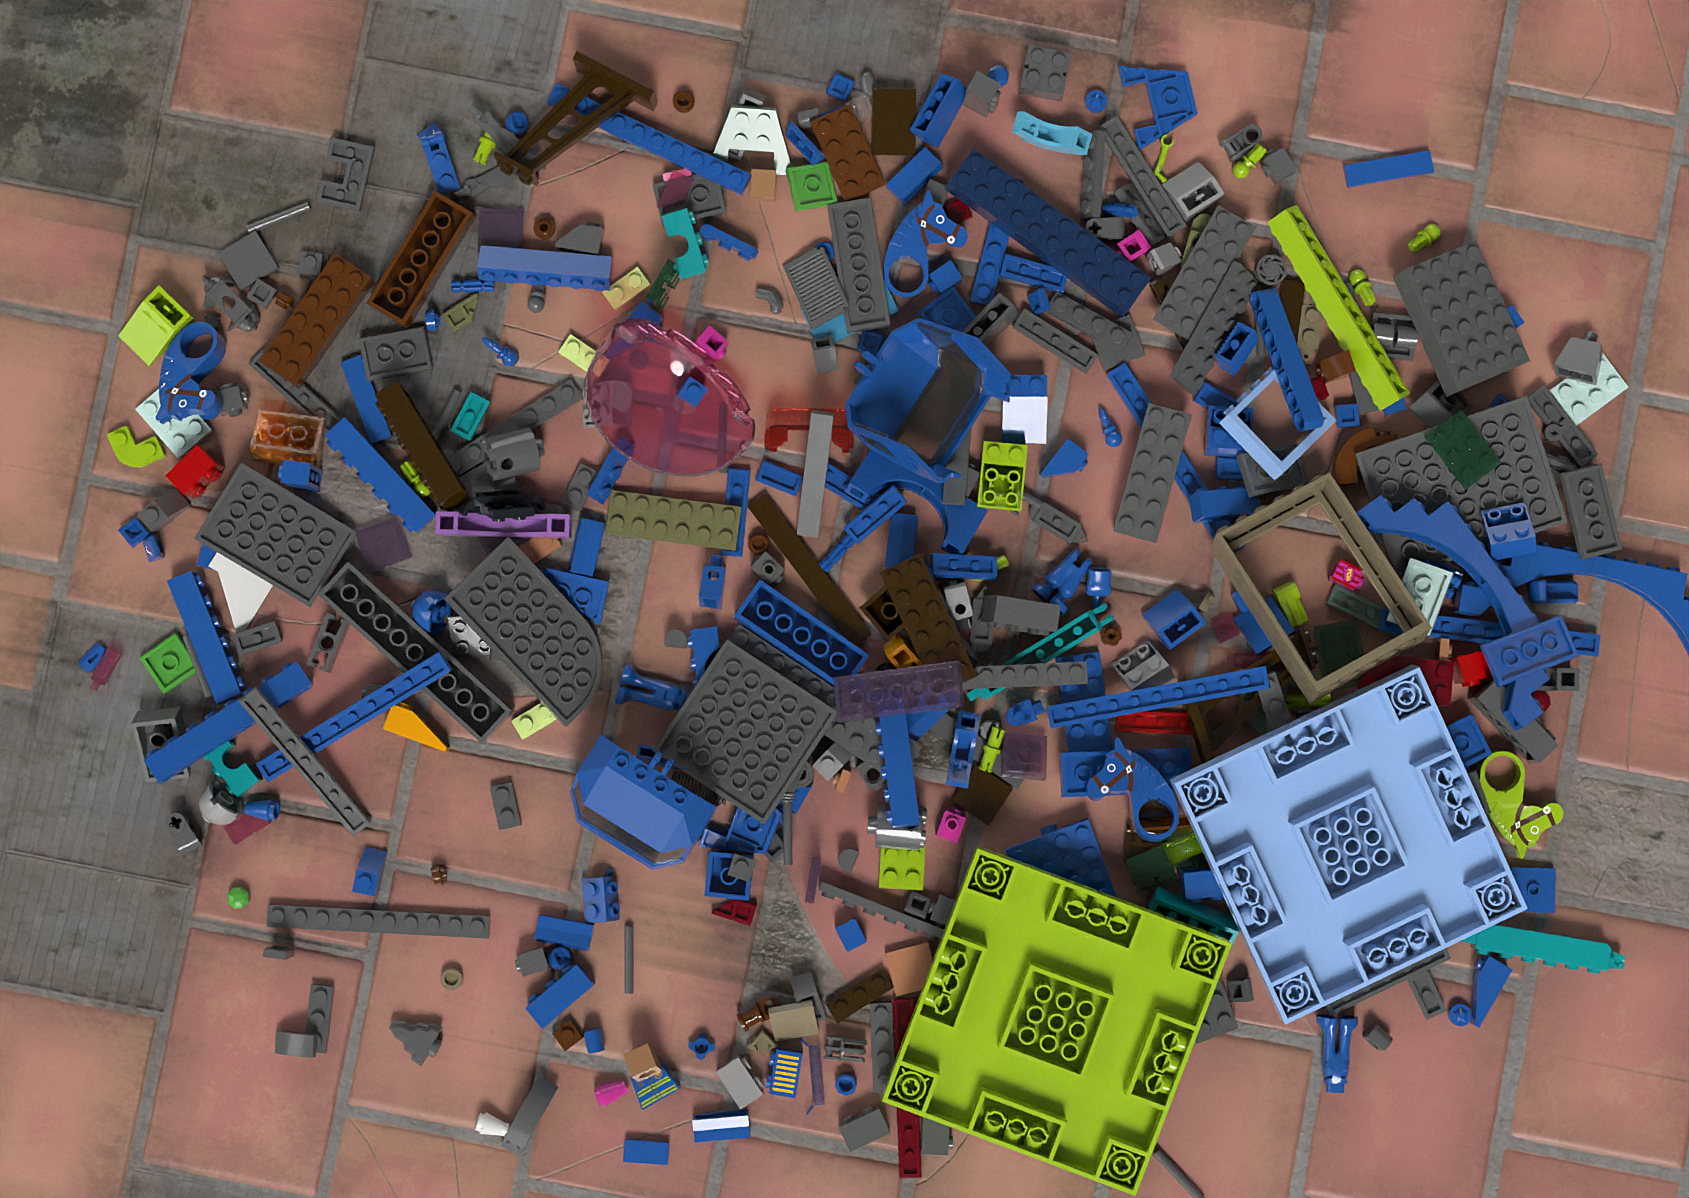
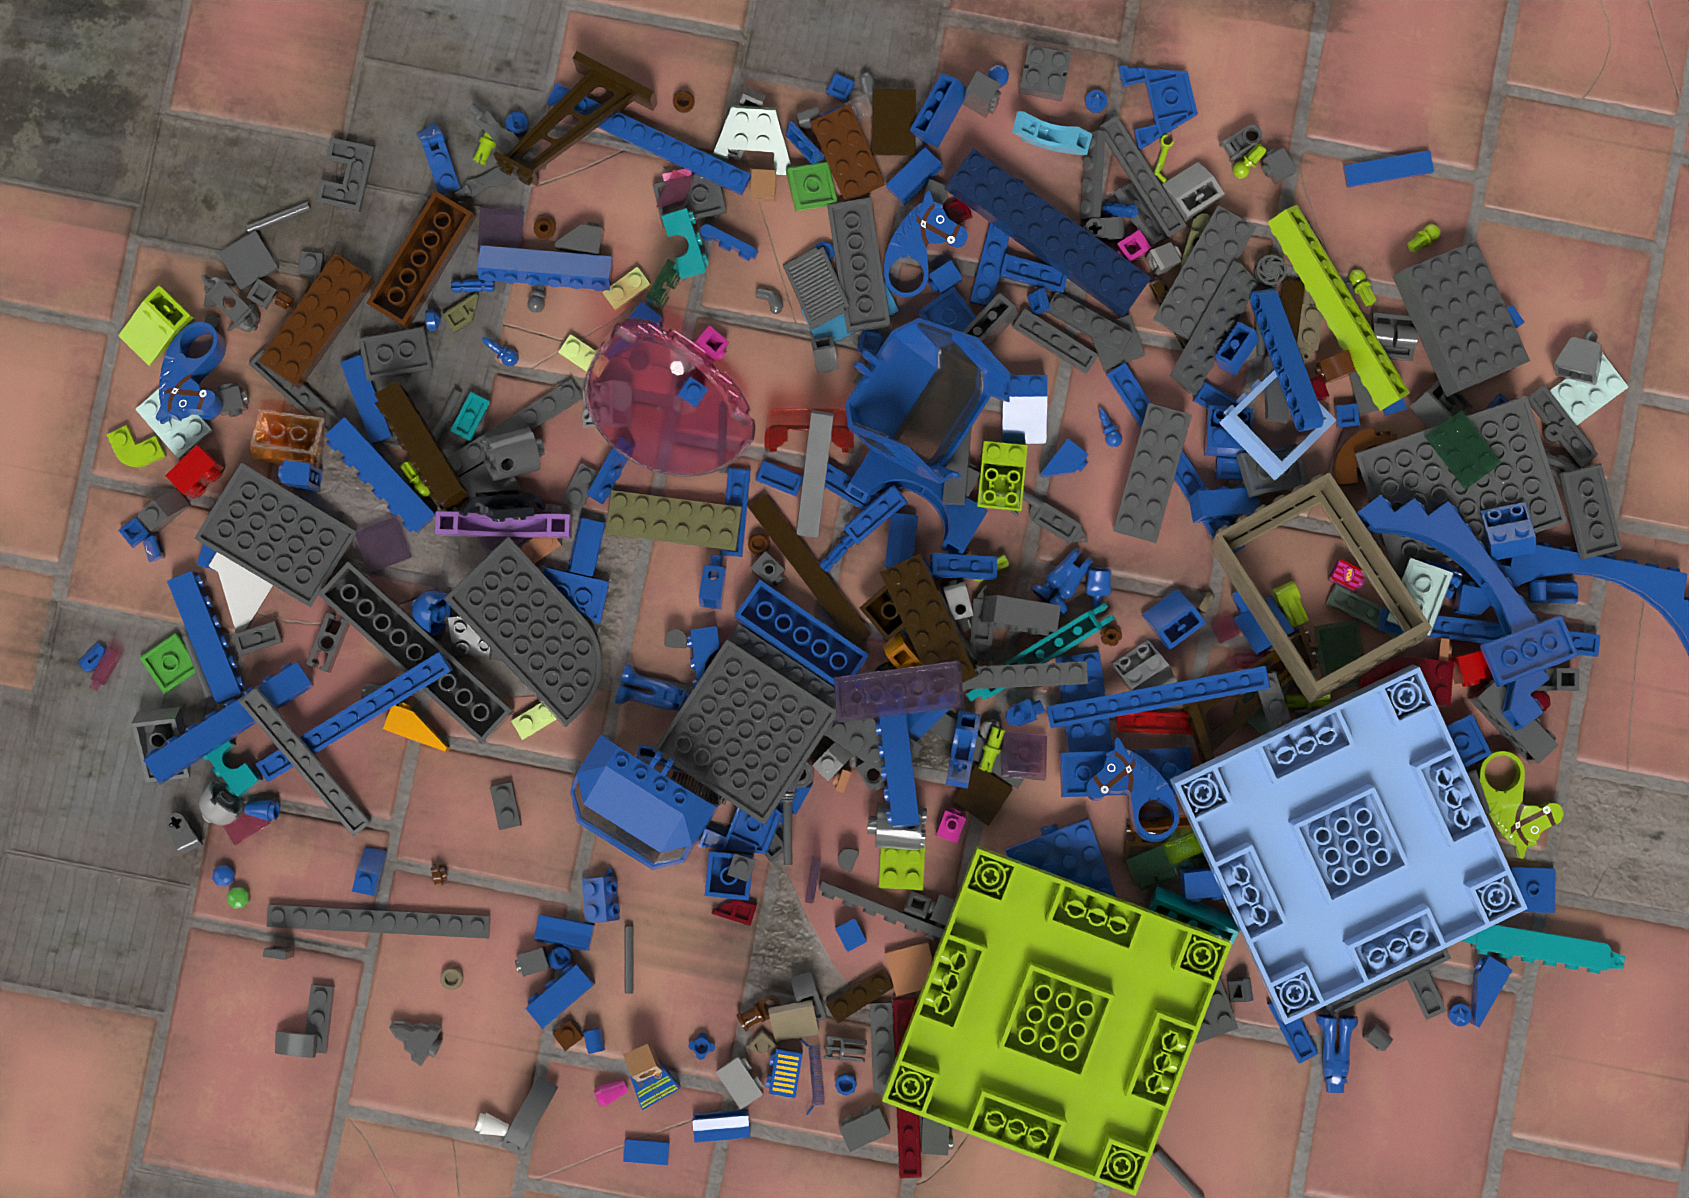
(223, 875): none -> blue tile
(1275, 403): none -> dark grey tile
(1296, 1037): none -> blue tile

